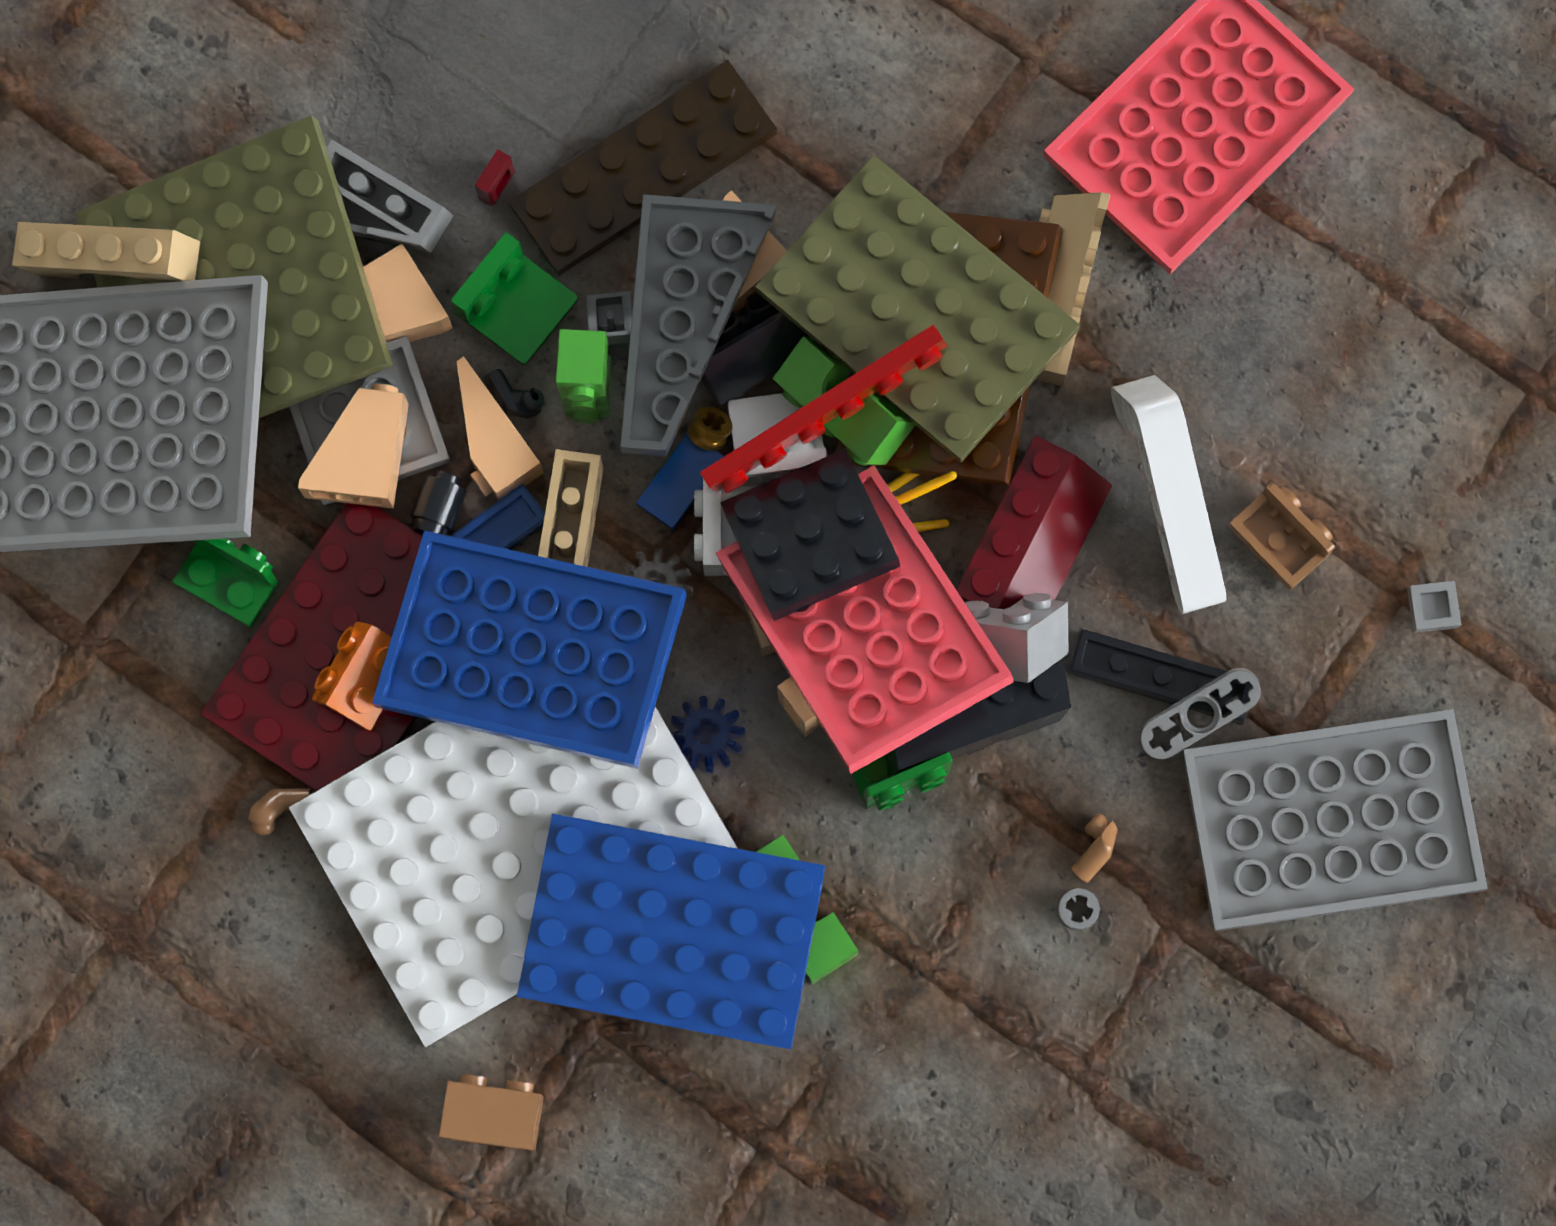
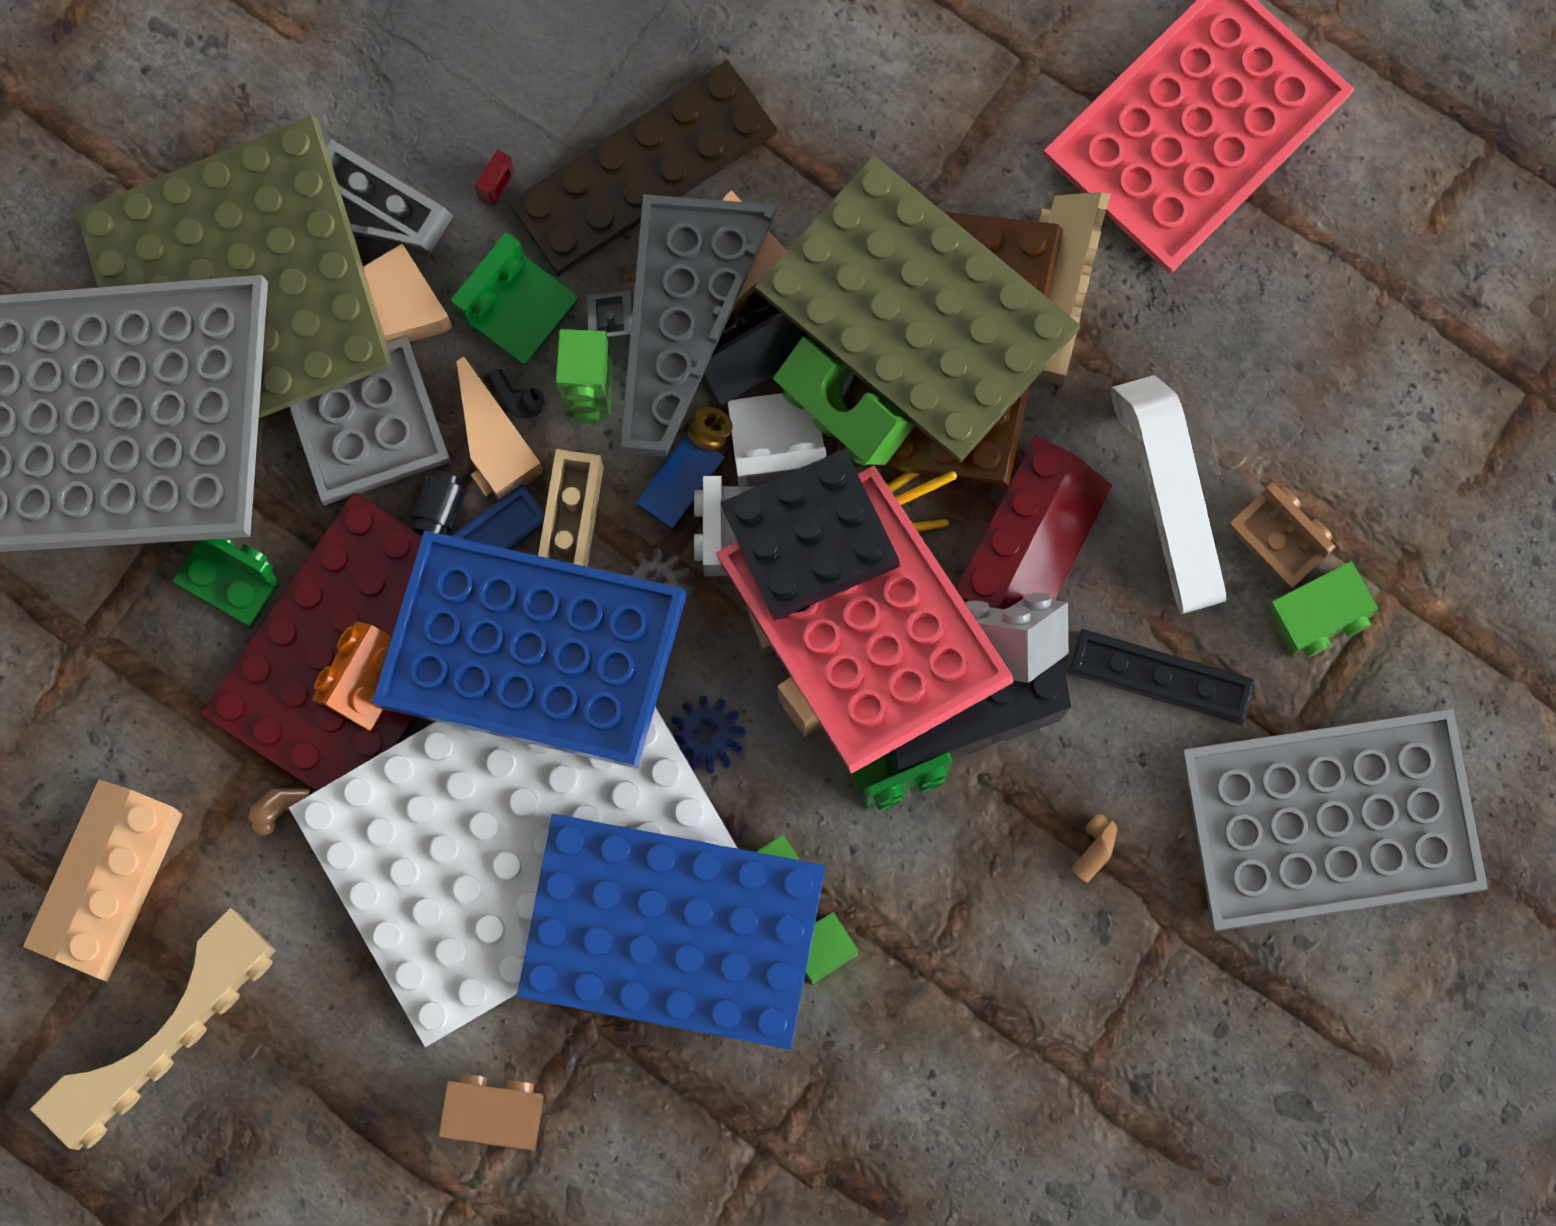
(103, 879): none -> light nougat slope
(119, 251): tan arch -> none
(223, 962): none -> tan arch
(361, 451): light nougat slope -> none
(840, 401): red plate -> none
(1092, 903): light grey bush -> none
(1165, 722): light grey beam -> none
(1322, 610): none -> bright green brick
(1434, 606): light grey plate -> none

